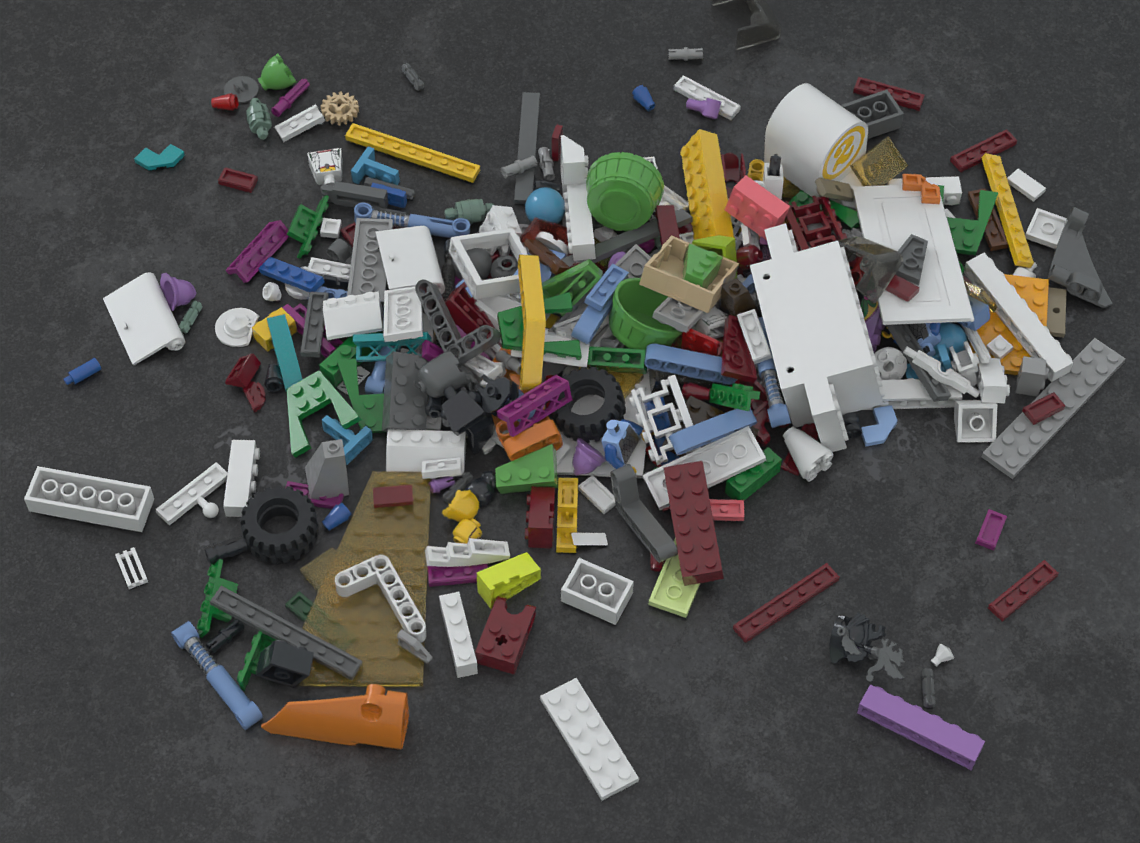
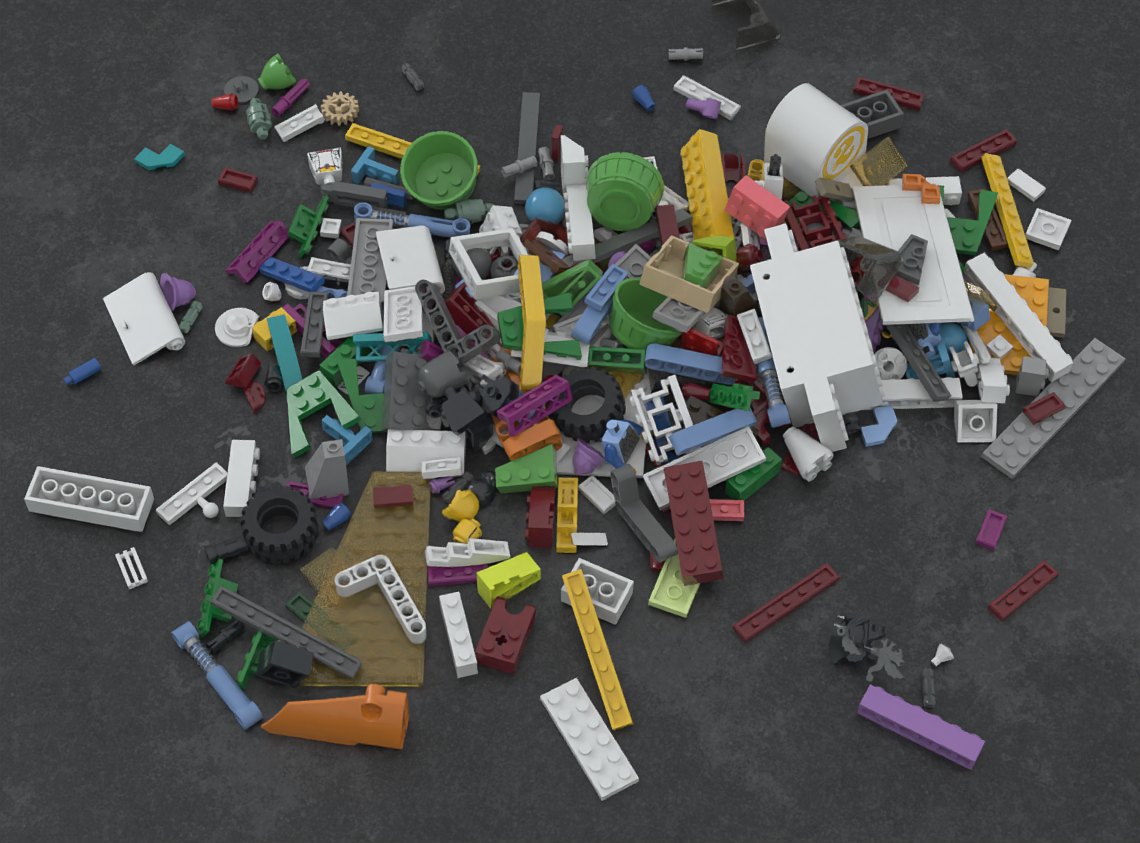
(413, 646): light grey tile -> none
(439, 169): none -> bright green piece
(597, 650): none -> yellow plate
(949, 377): white piece -> none
(1073, 265): dark grey panel -> none

